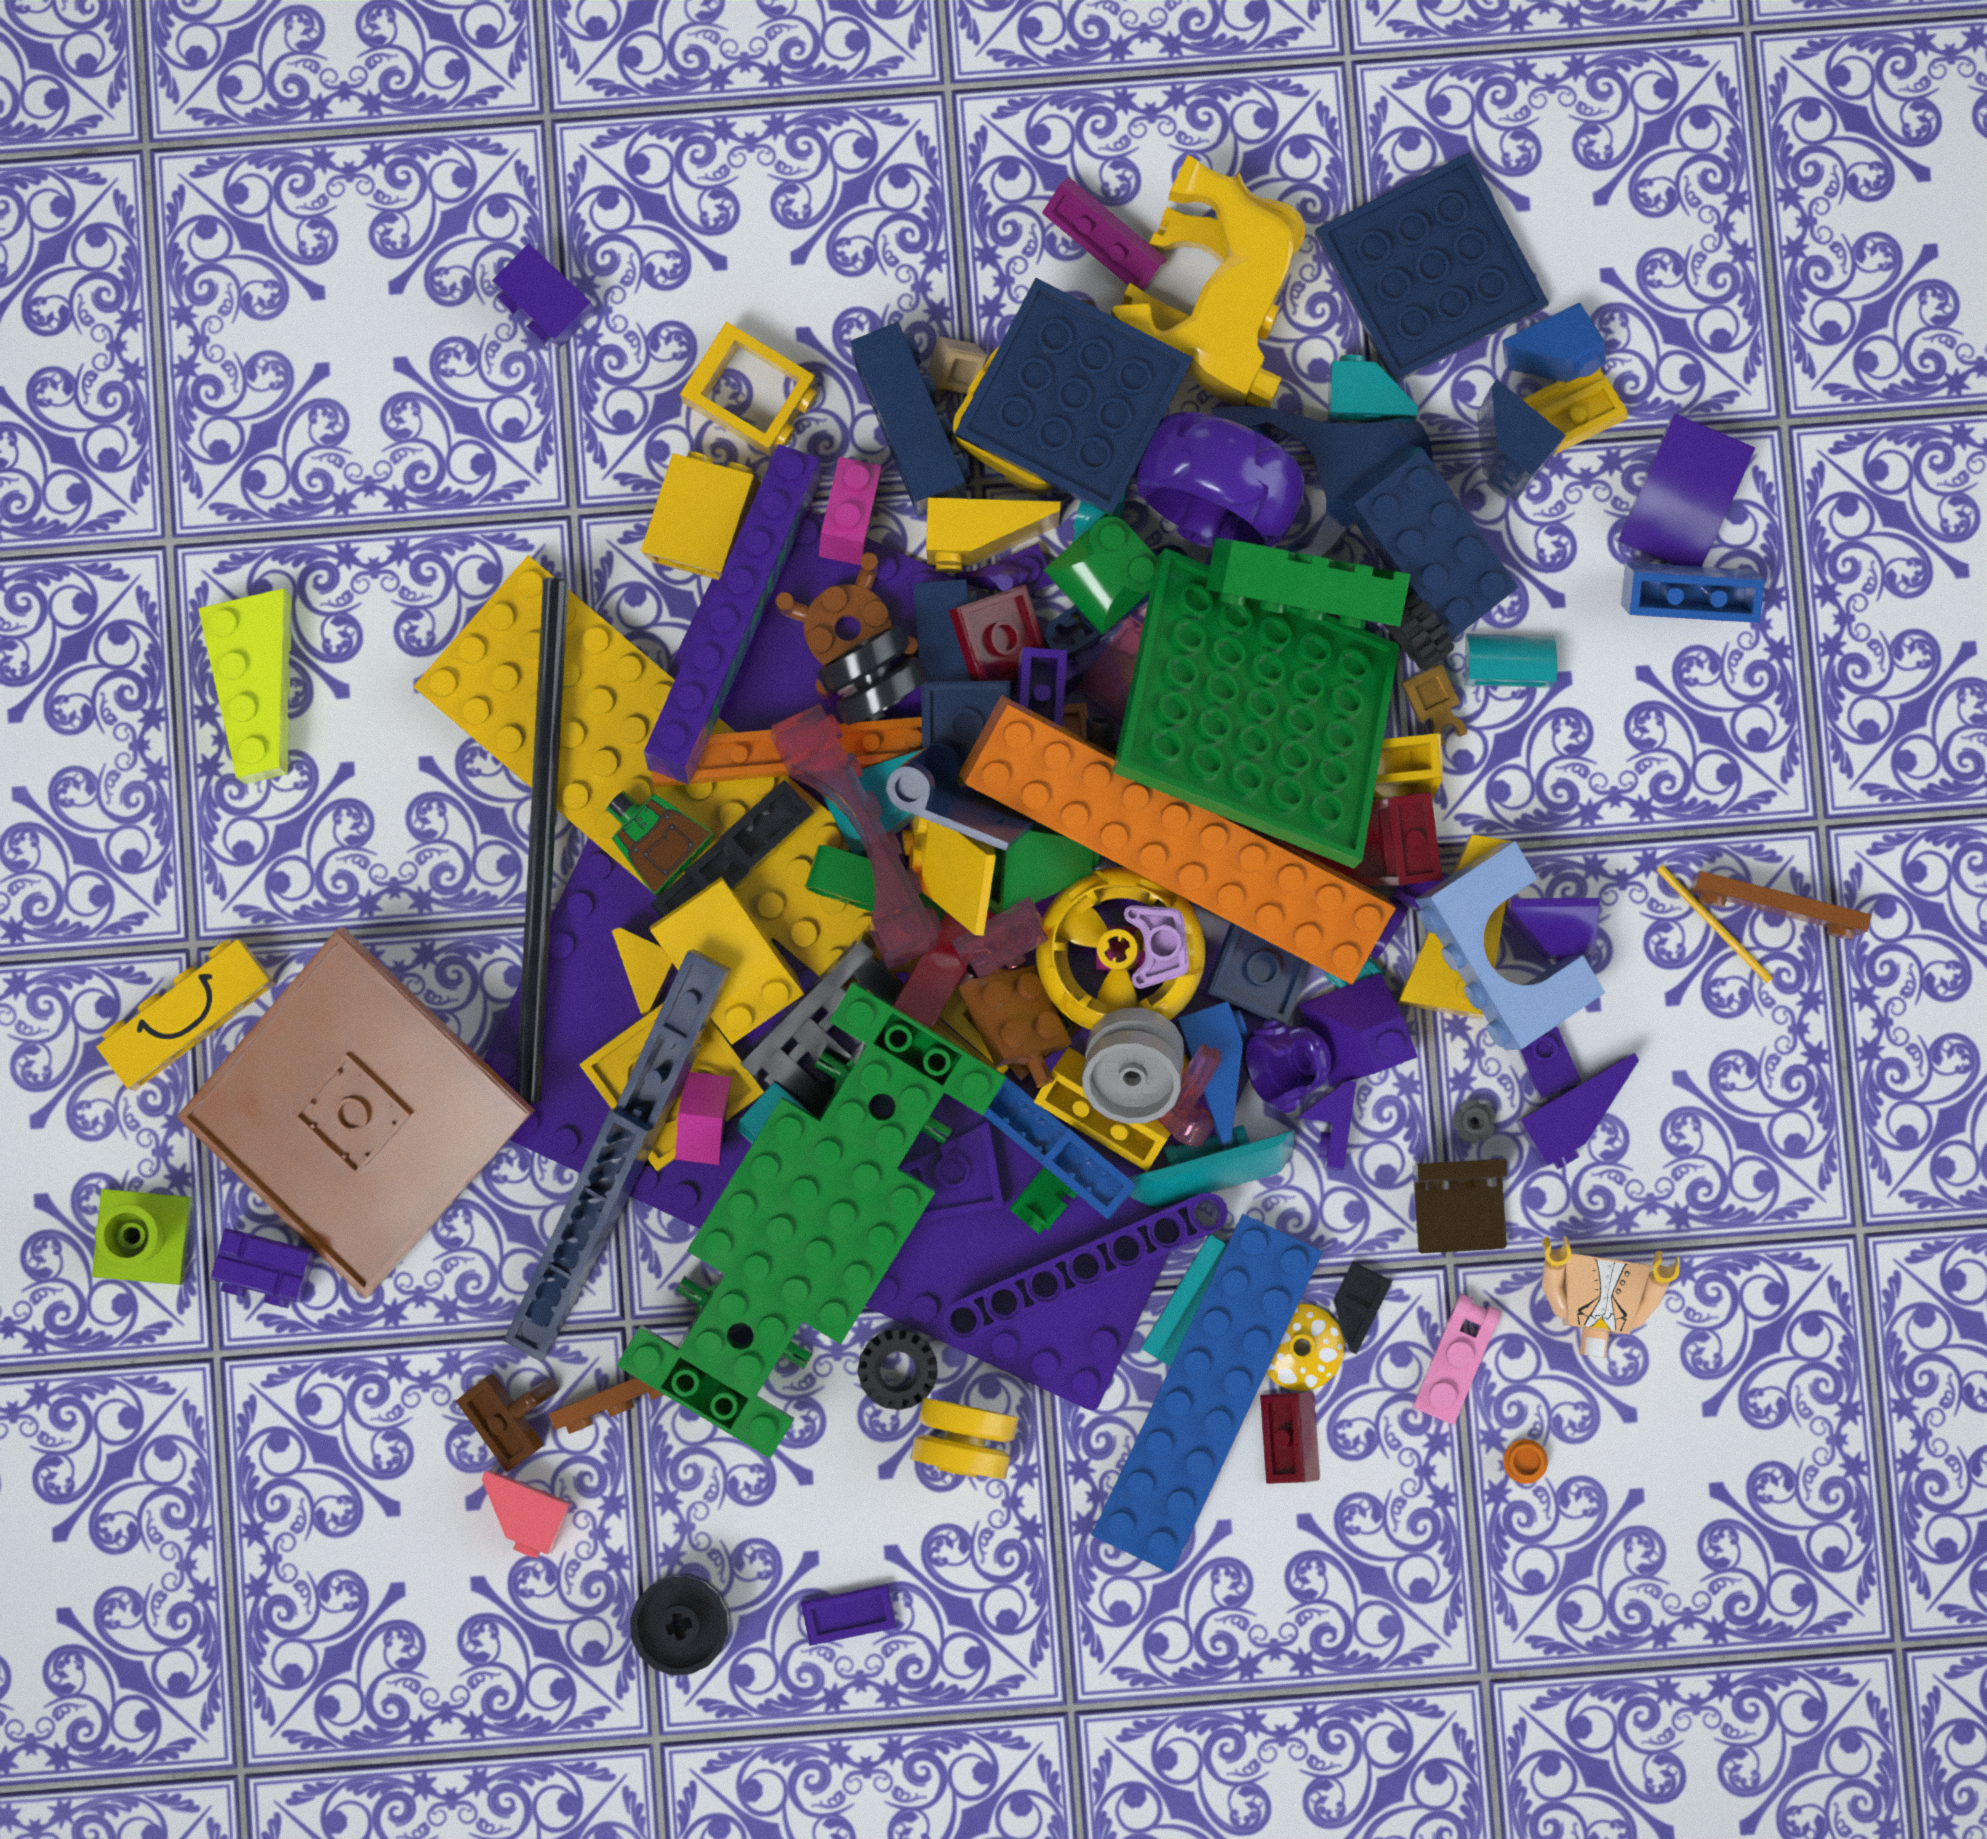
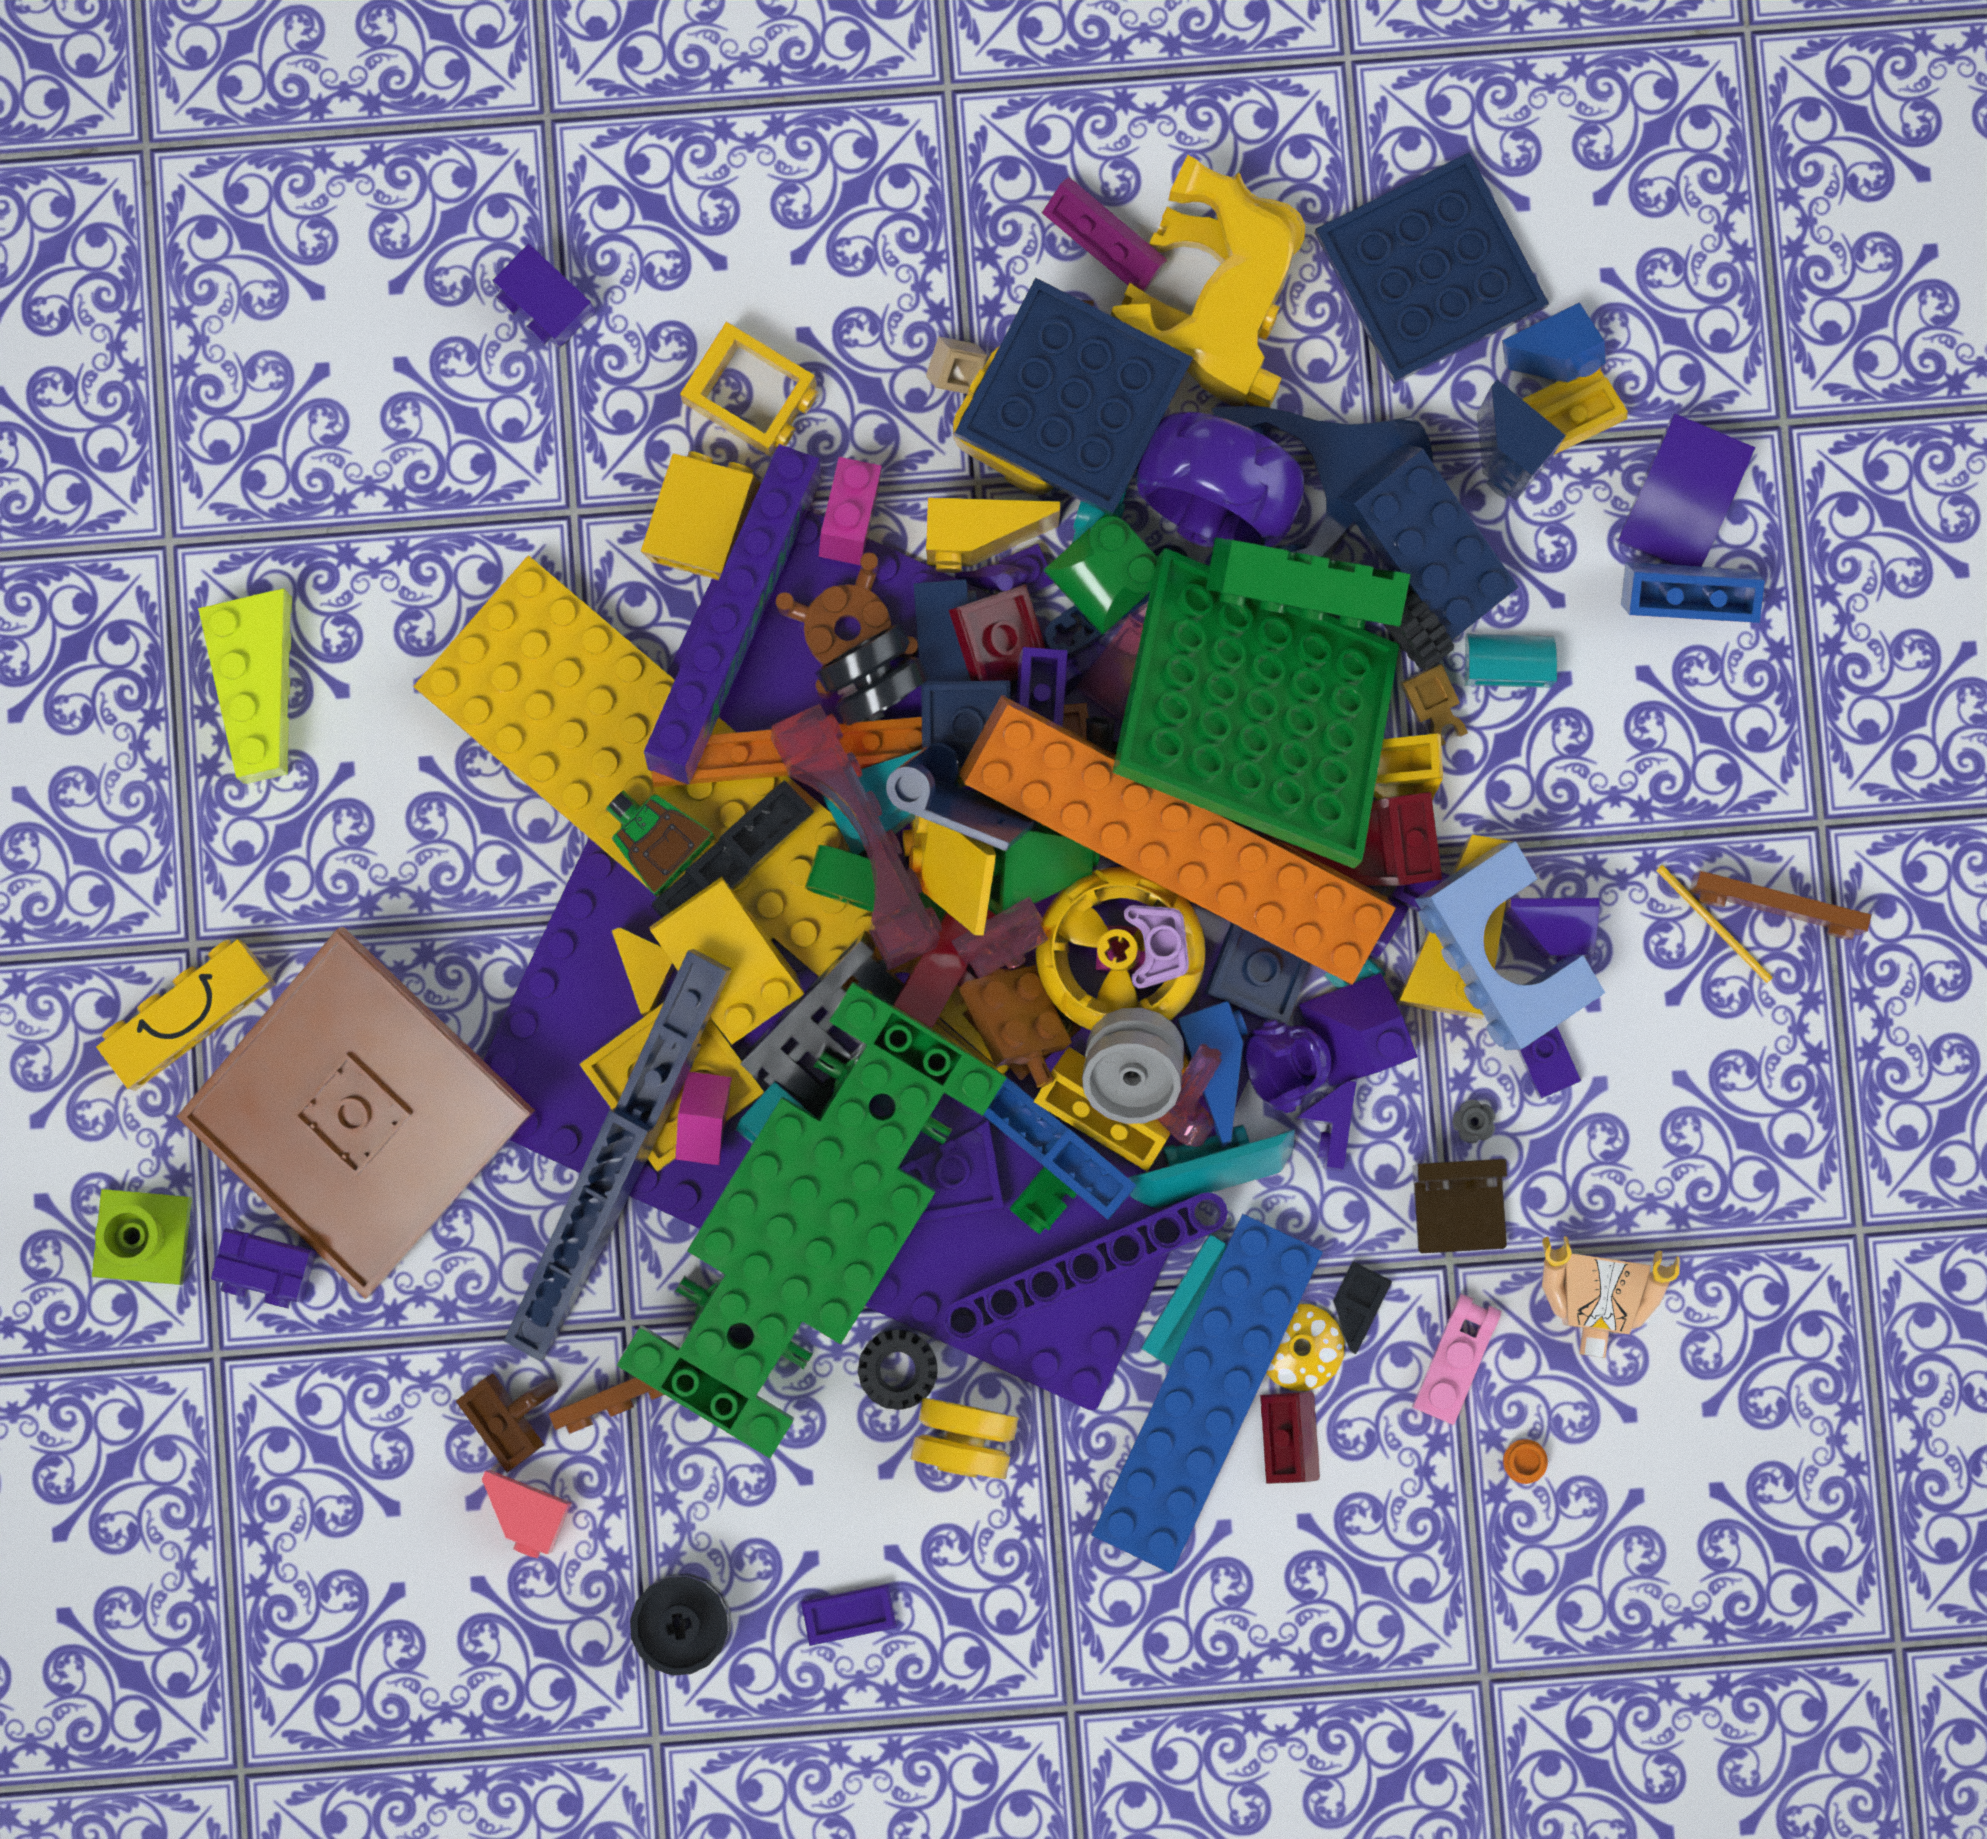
(541, 839): black axle -> none
(907, 416): dark blue brick -> none
(1365, 393): teal slope -> none
(1571, 1118): dark purple slope -> none

